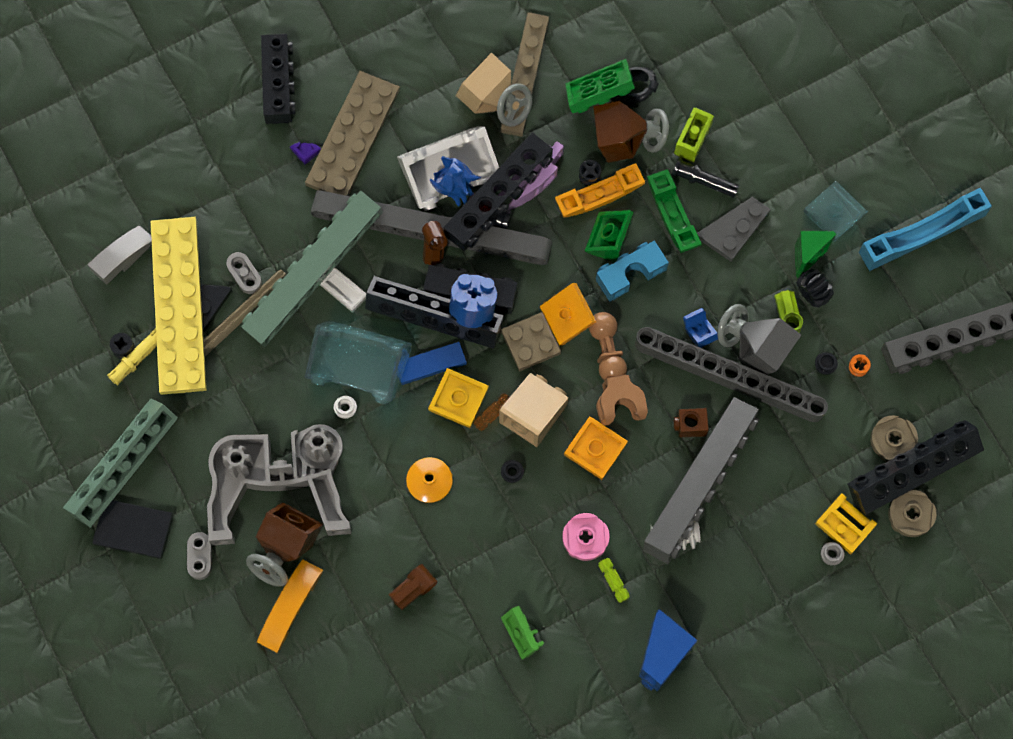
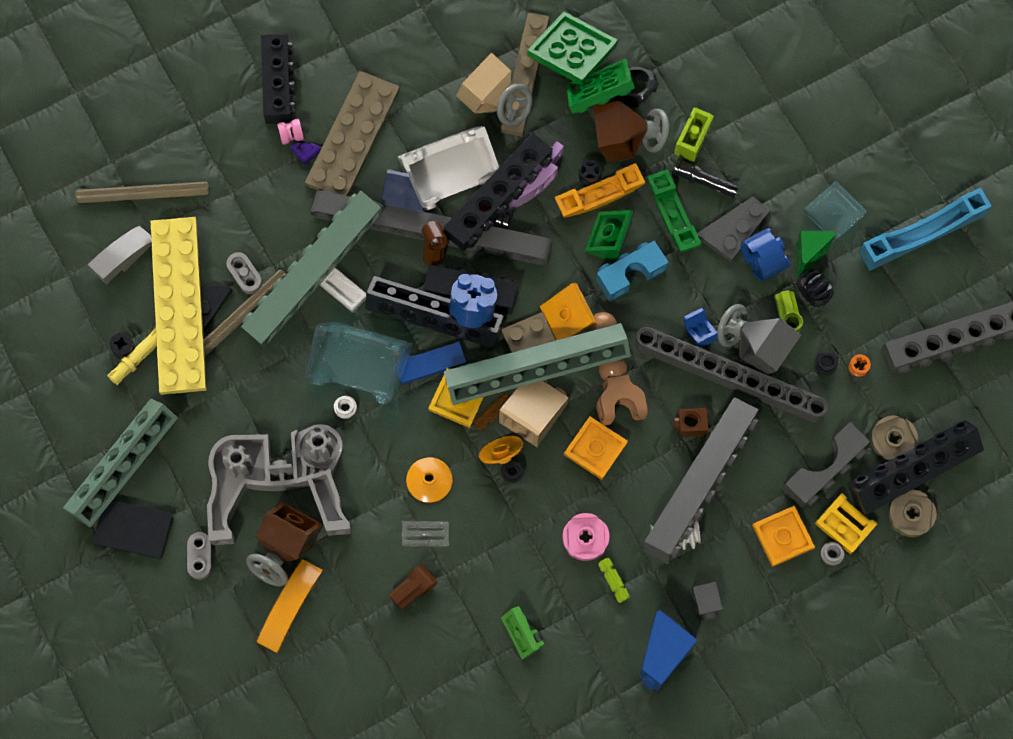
(142, 192): none -> dark tan axle
(285, 133): none -> bright pink wheel
(400, 192): none -> dark blue slope
(405, 533): none -> clear tile
(454, 180): blue hair -> none
(501, 450): none -> light orange dish
(537, 363): none -> sand green brick
(572, 48): none -> plate
(706, 601): none -> dark grey brick
(765, 254): none -> blue brick
(783, 536): none -> light orange plate
(807, 484): none -> dark grey arch

